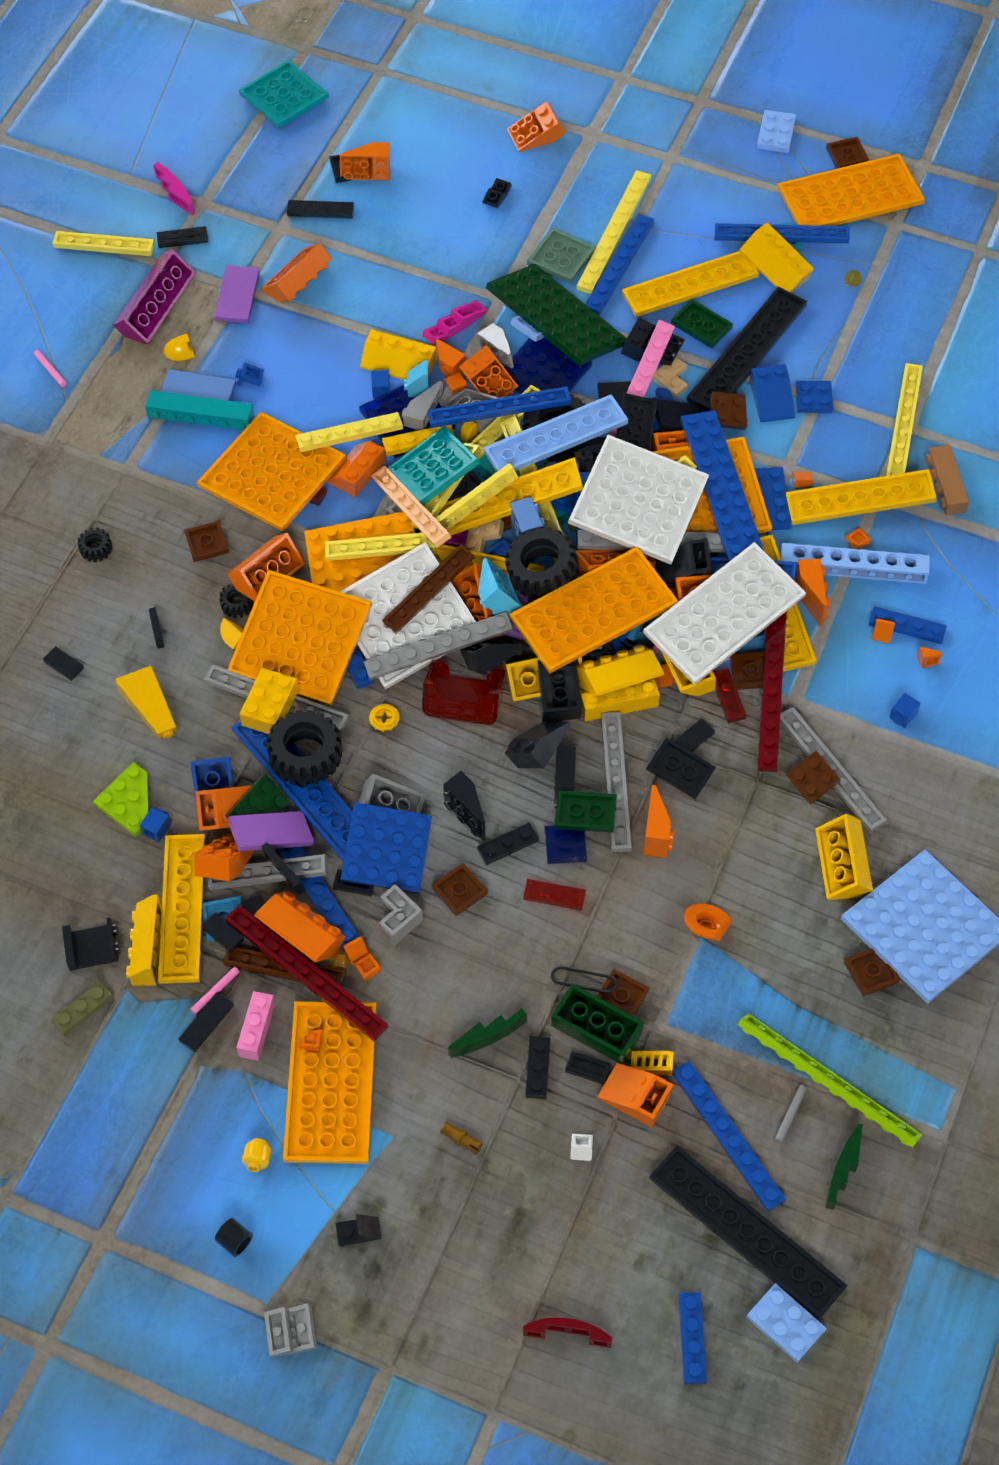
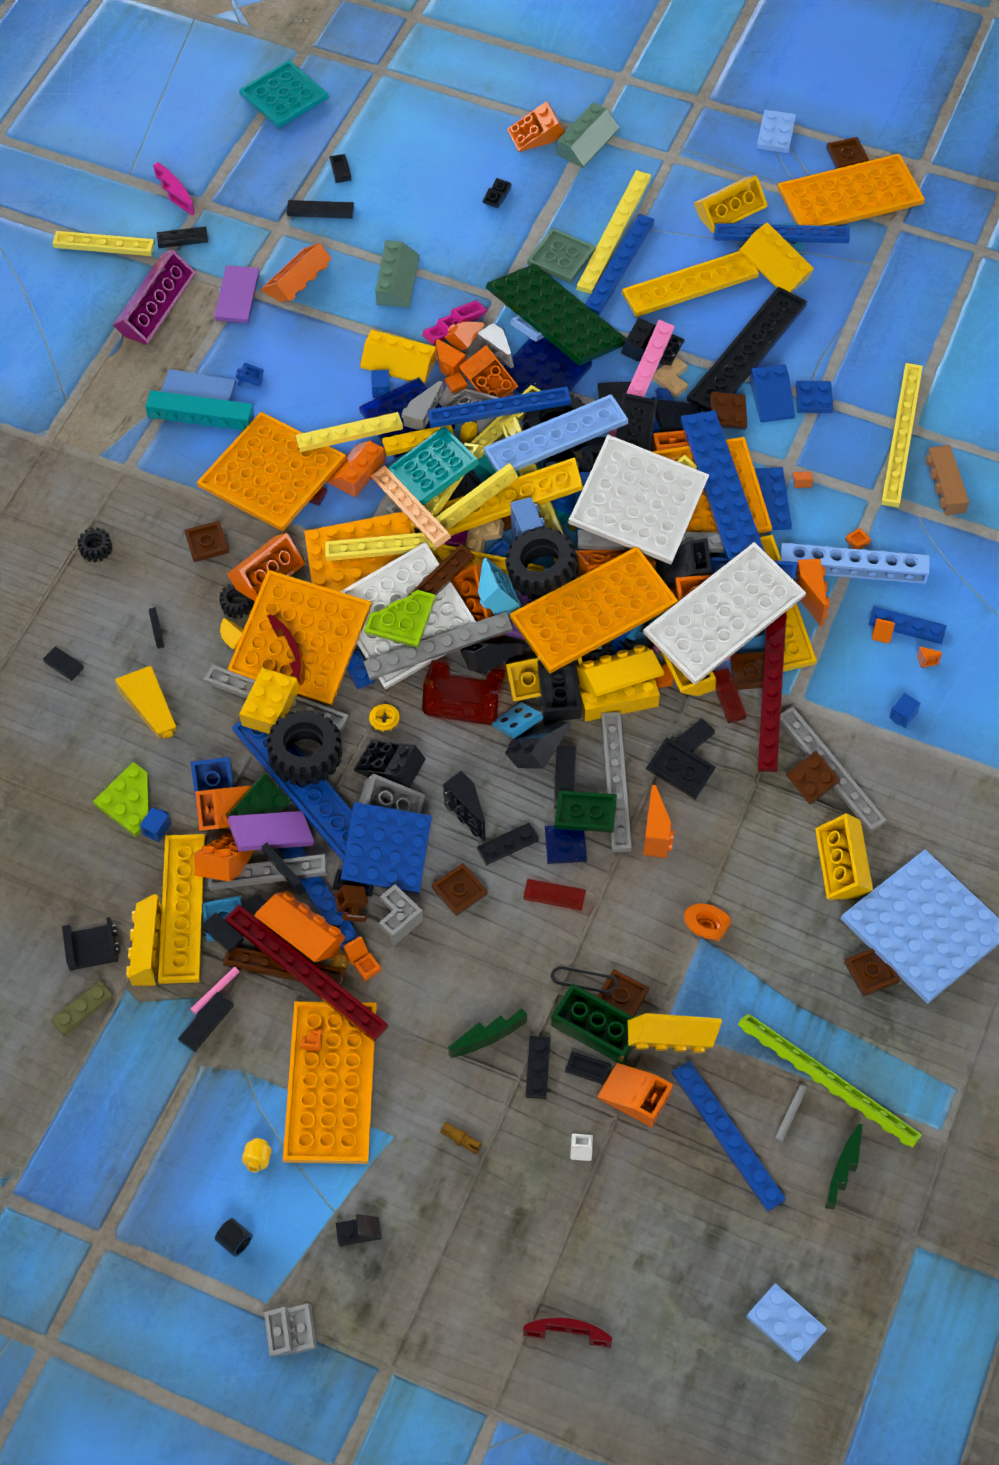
(49, 368): bright pink bar -> none
(179, 349): yellow brick -> none
(256, 1026): bright pink brick -> none
(298, 665): none -> dark red slope
(351, 901): none -> reddish brown brick
(366, 162): orange slope -> none
(391, 761): none -> black slope
(396, 275): none -> sand green slope
(403, 619): none -> lime plate
(417, 380): medium azure slope -> none
(463, 334): none -> orange slope
(517, 720): none -> dark azure tile
(587, 135): none -> sand green slope
(660, 1055): yellow slope -> none
(673, 1032): none -> yellow slope
(692, 1338): blue plate -> none
(701, 323): dark green plate -> none
(731, 203): none -> yellow slope
(748, 1232): black plate -> none
(853, 278): clear yellow plate -> none
(861, 497): yellow plate -> none

